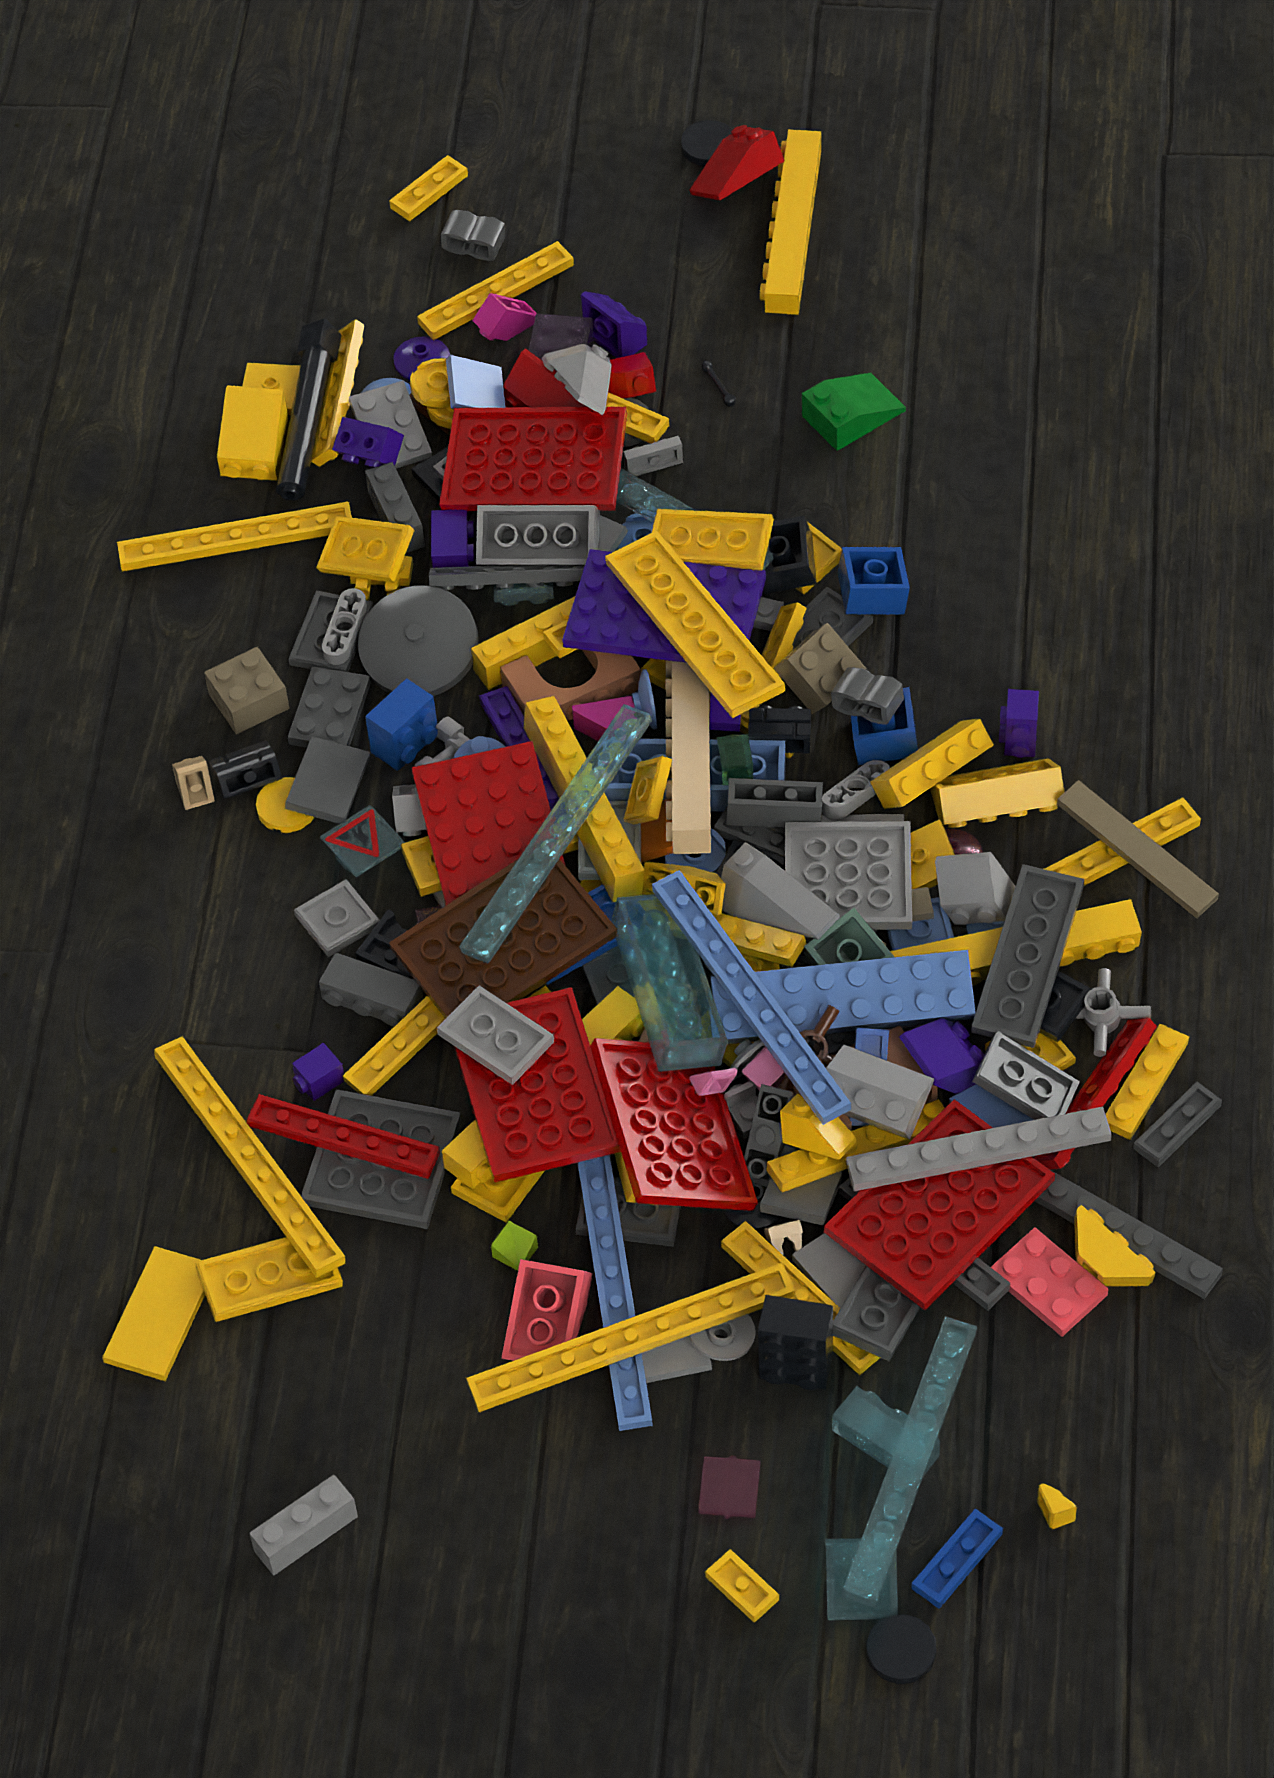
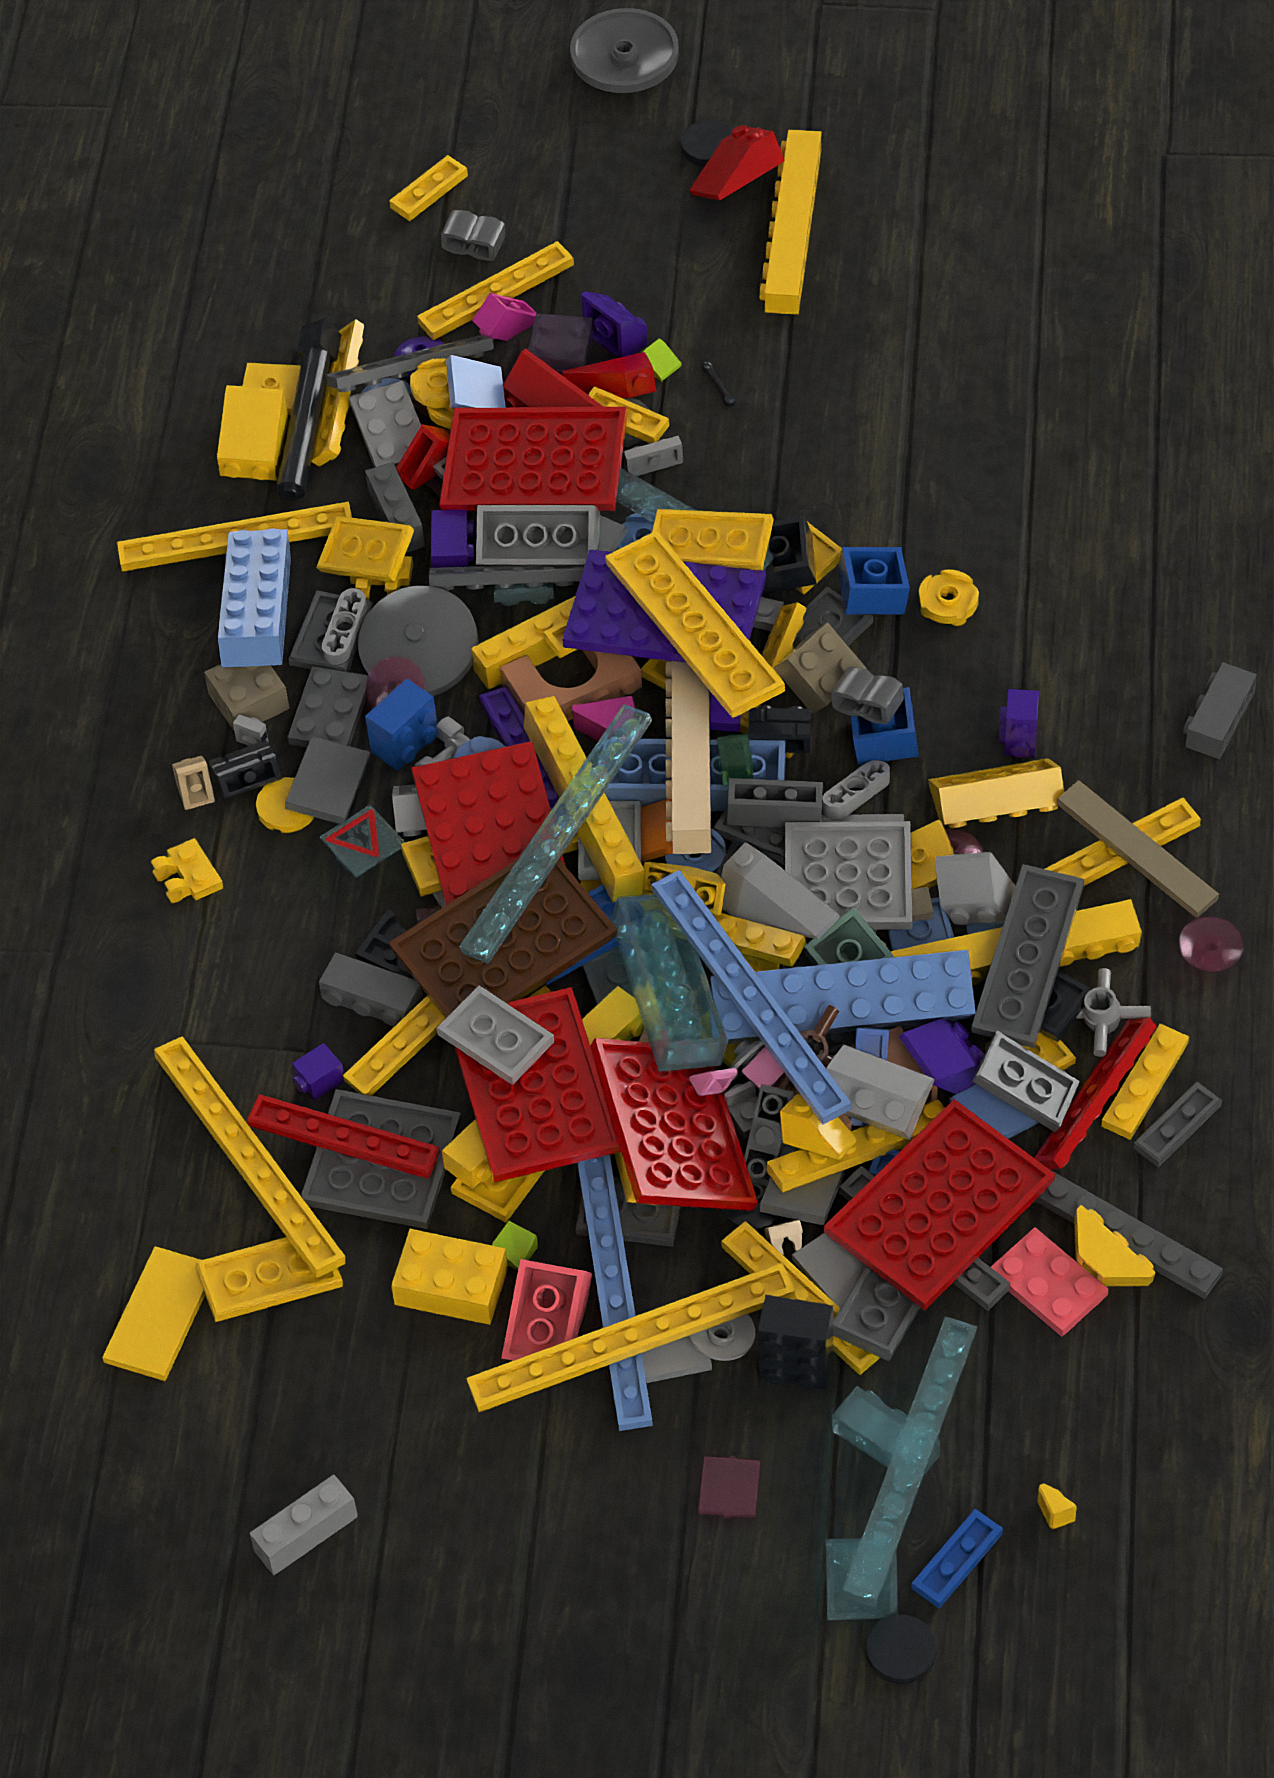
(193, 867): none -> yellow plate
(249, 730): none -> light grey plate
(254, 598): none -> medium blue brick
(336, 918): light grey tile -> none
(367, 443): dark purple brick -> none
(387, 670): none -> clear pink dish
(399, 366): none -> dark grey plate
(424, 452): none -> red slope
(450, 1276): none -> yellow brick
(583, 372): light grey wedge -> none
(624, 50): none -> dark grey dish
(644, 698): medium blue dish -> none
(647, 790): yellow plate -> none
(662, 359): none -> lime slope
(742, 1585): yellow plate -> none
(849, 408): green slope -> none
(931, 763): yellow brick -> none
(948, 611): none -> yellow plate
(978, 1148): light grey plate -> none
(1214, 934): none -> clear pink dish
(1219, 710): none -> dark grey brick

